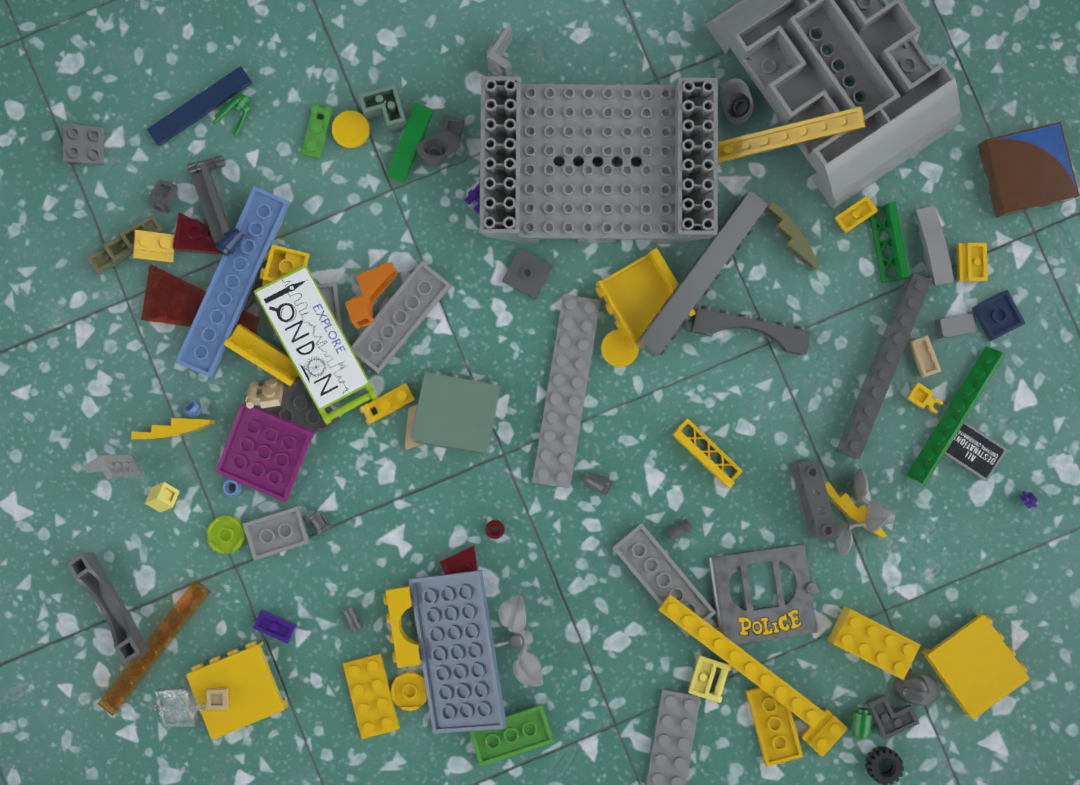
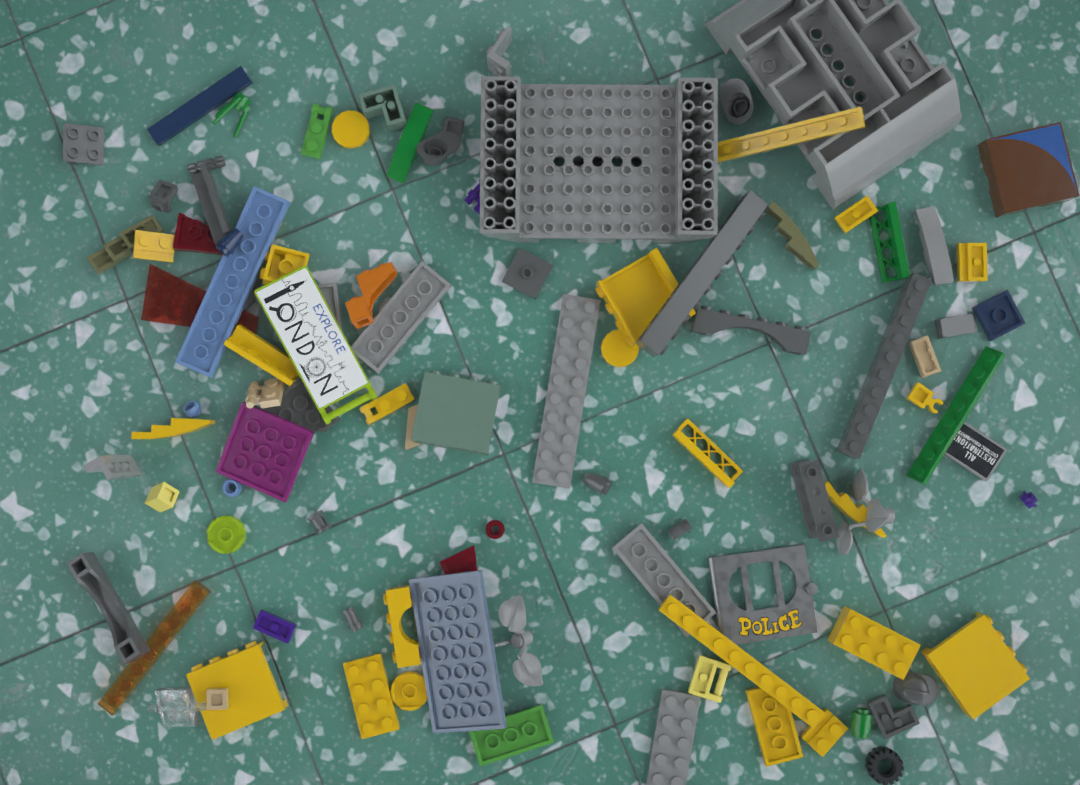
(276, 533): light grey plate -> none

